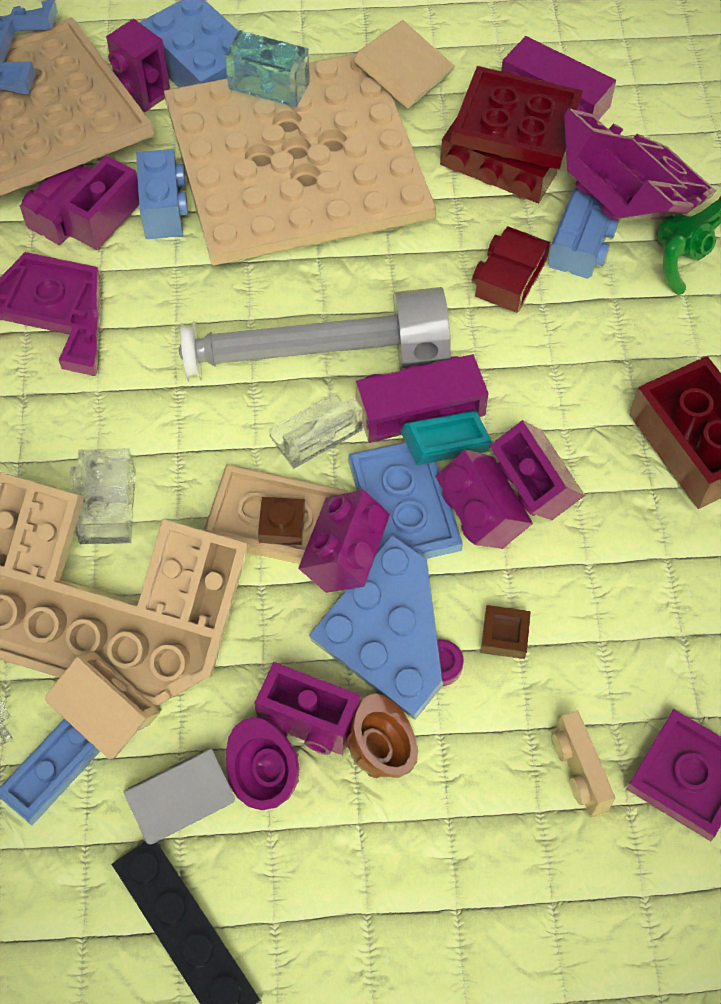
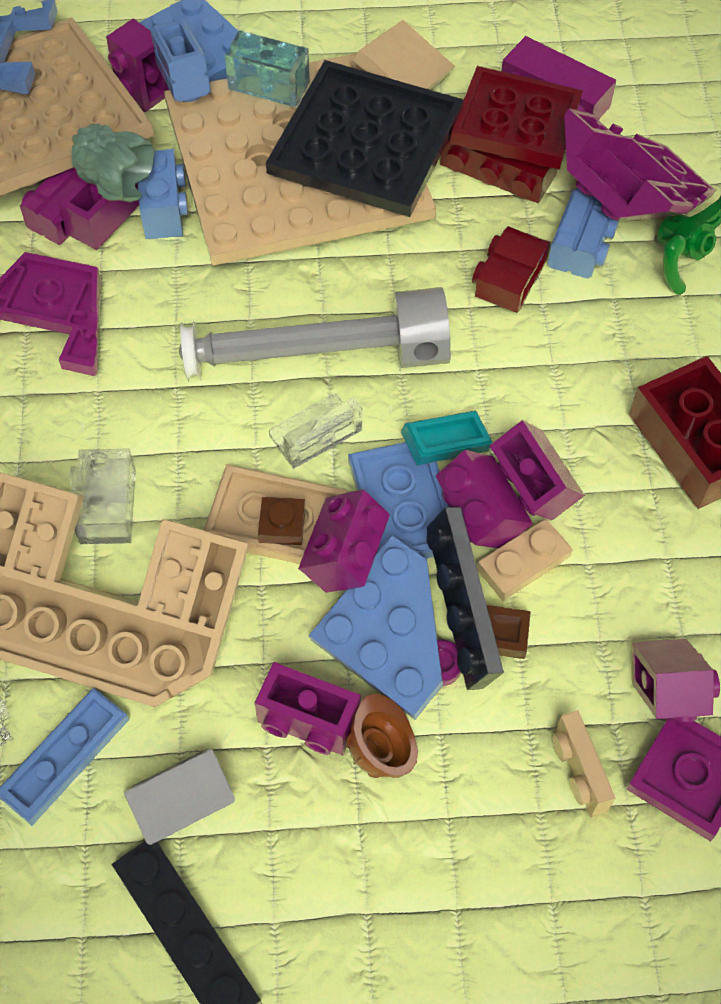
(100, 704): tan panel -> none
(112, 160): none -> sand green hair
(180, 61): none -> medium blue brick
(261, 764): magenta piece -> none
(365, 137): none -> black plate
(419, 395): magenta brick -> none
(464, 599): none -> black plate
(524, 559): none -> tan plate
(674, 679): none -> brick

